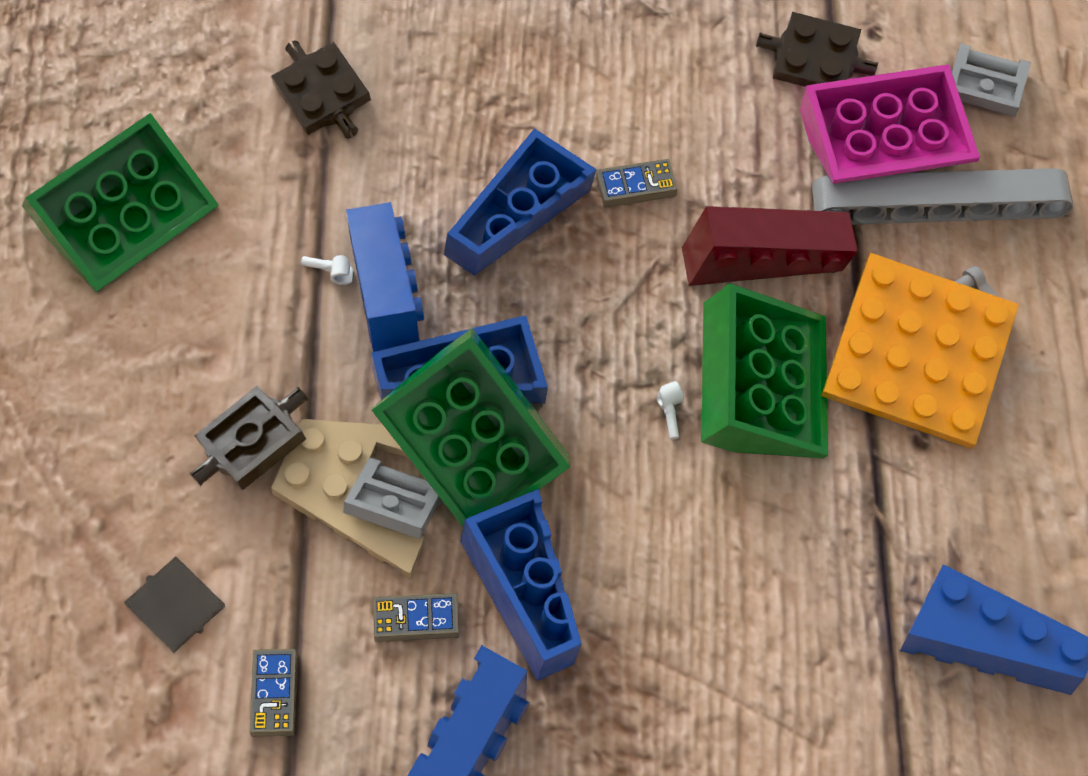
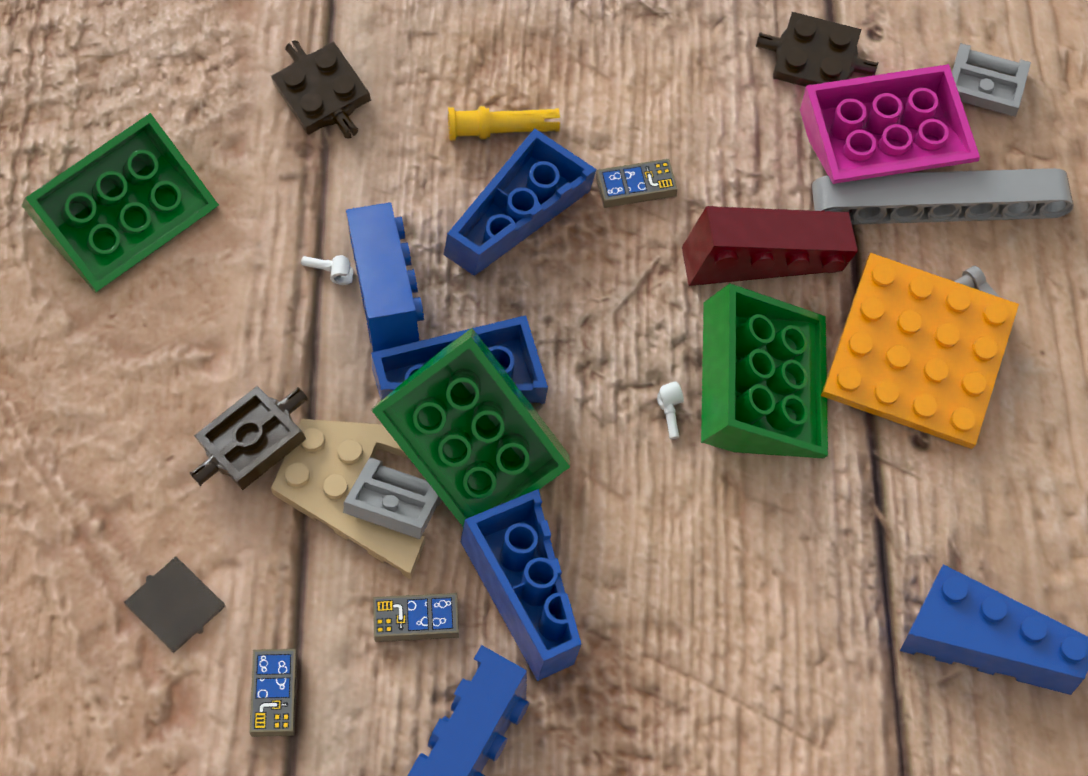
(483, 122): none -> yellow pin

